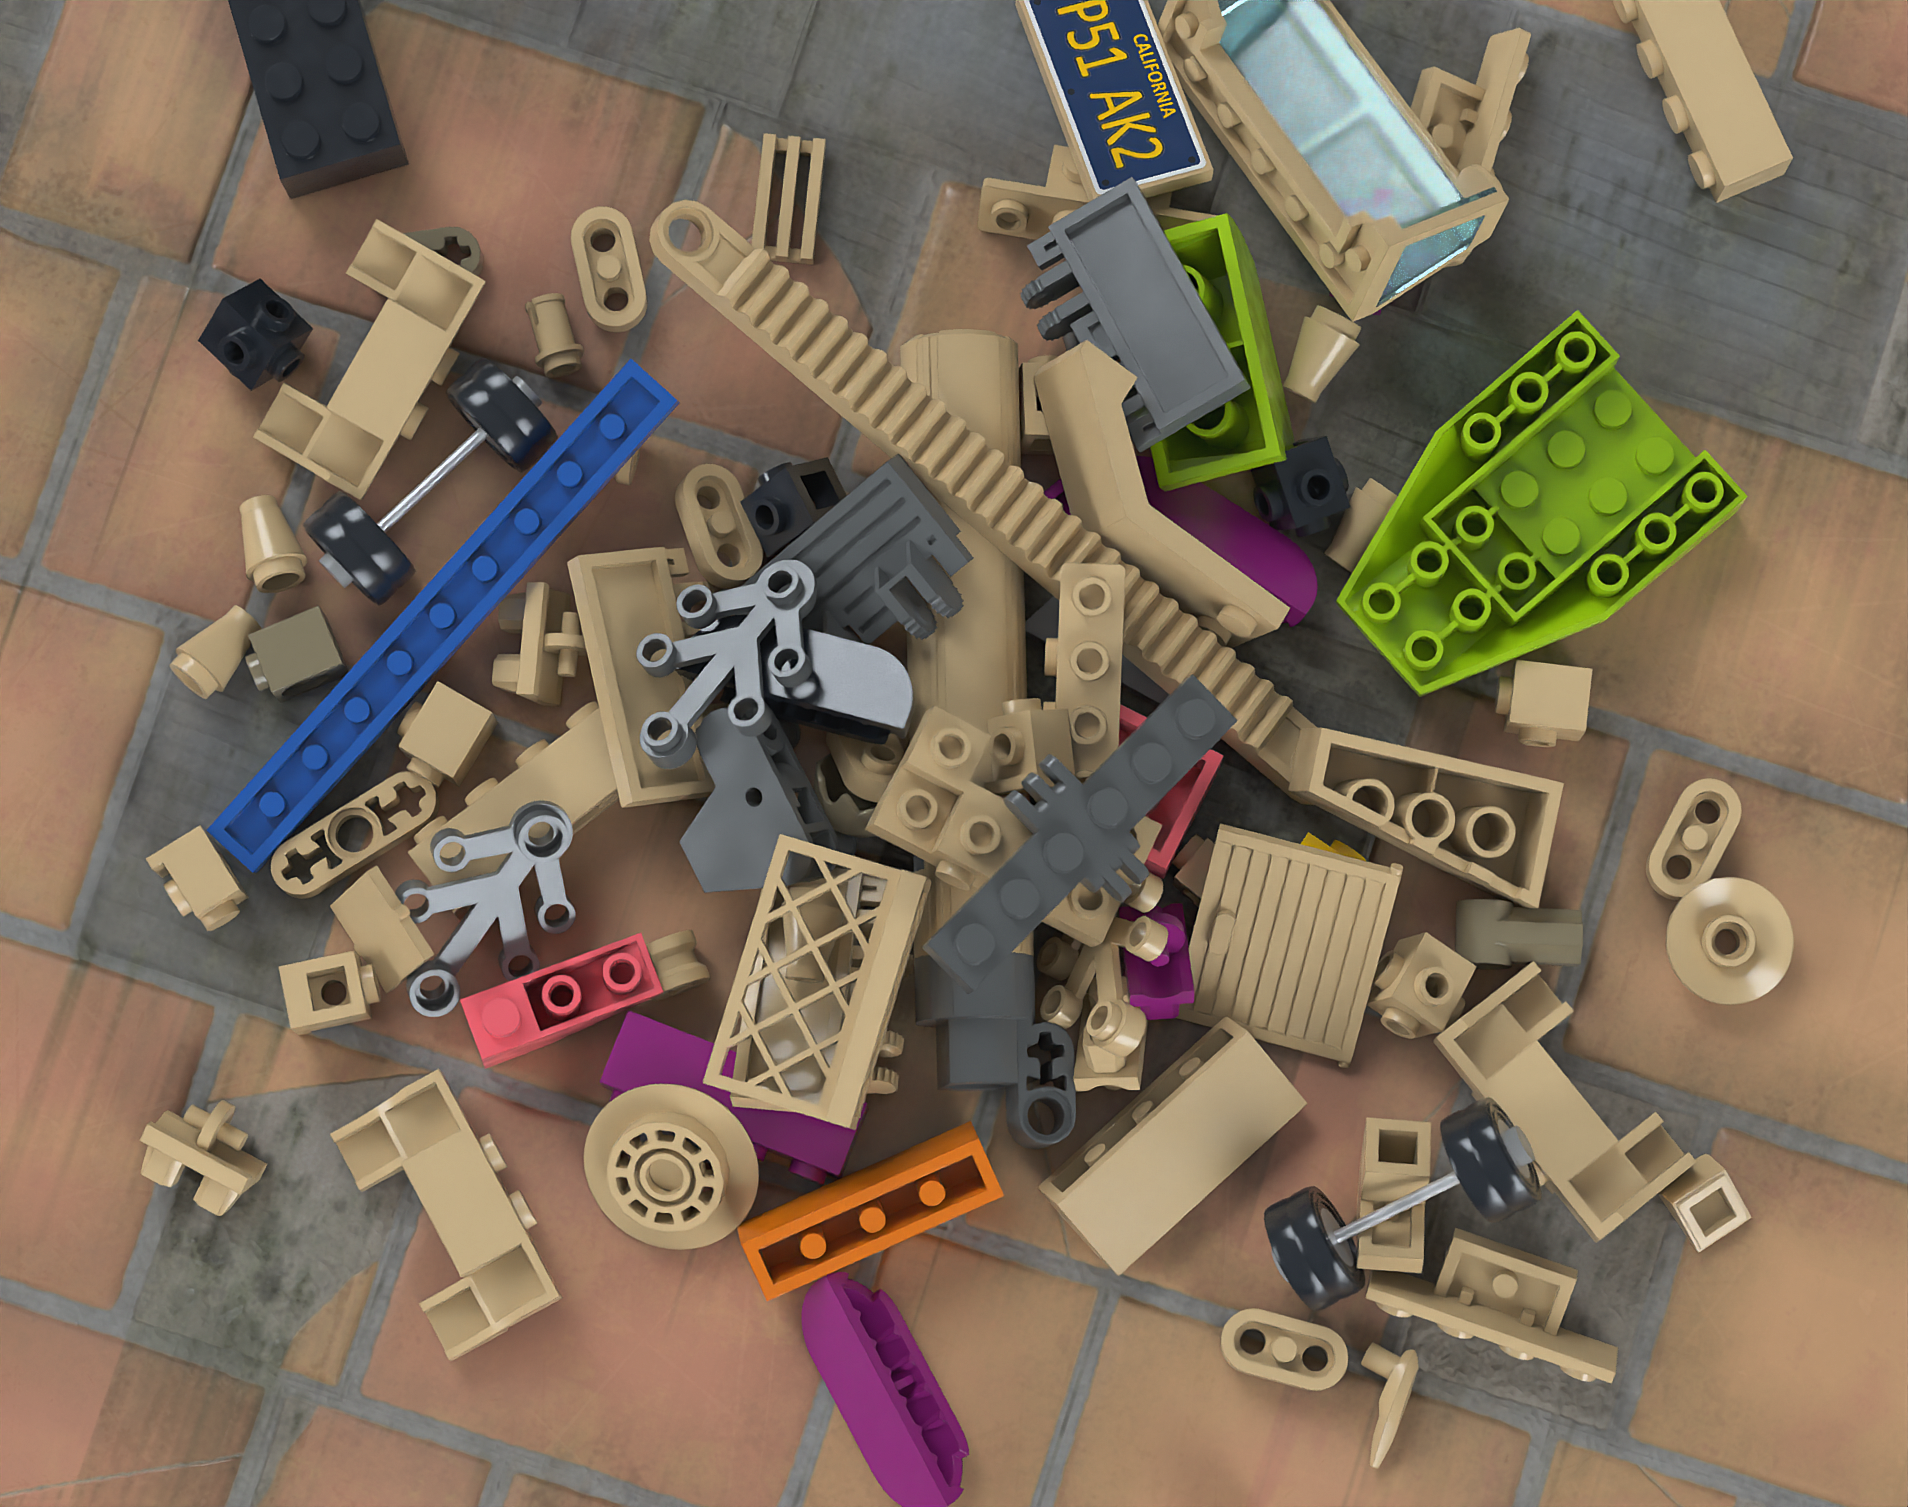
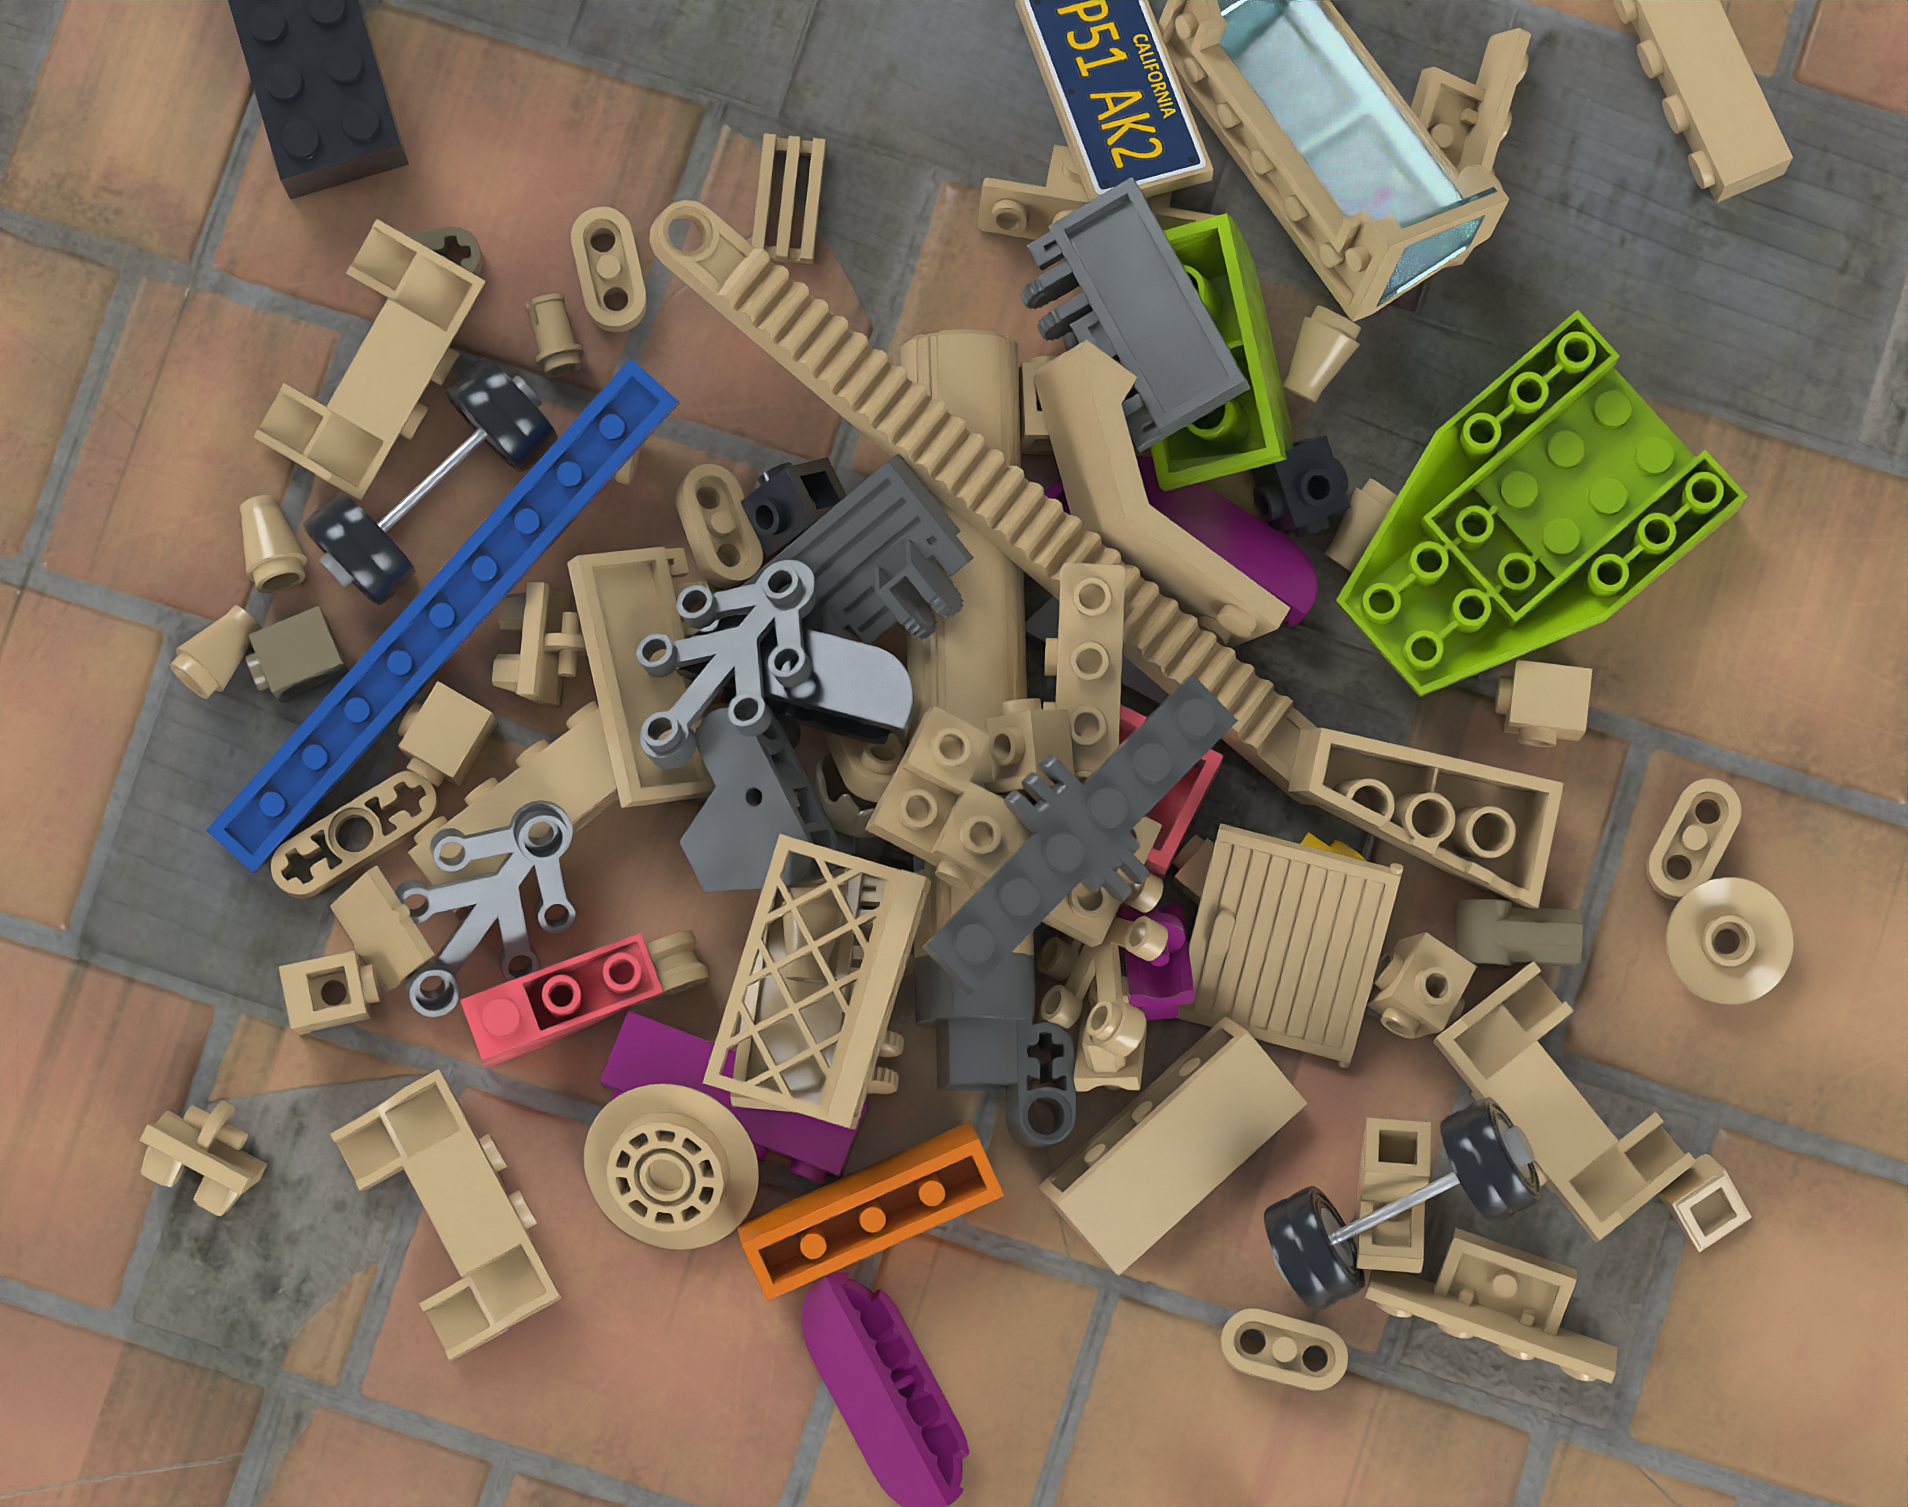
(200, 878): tan brick -> none
(256, 335): black brick -> none
(1395, 1395): tan bar -> none

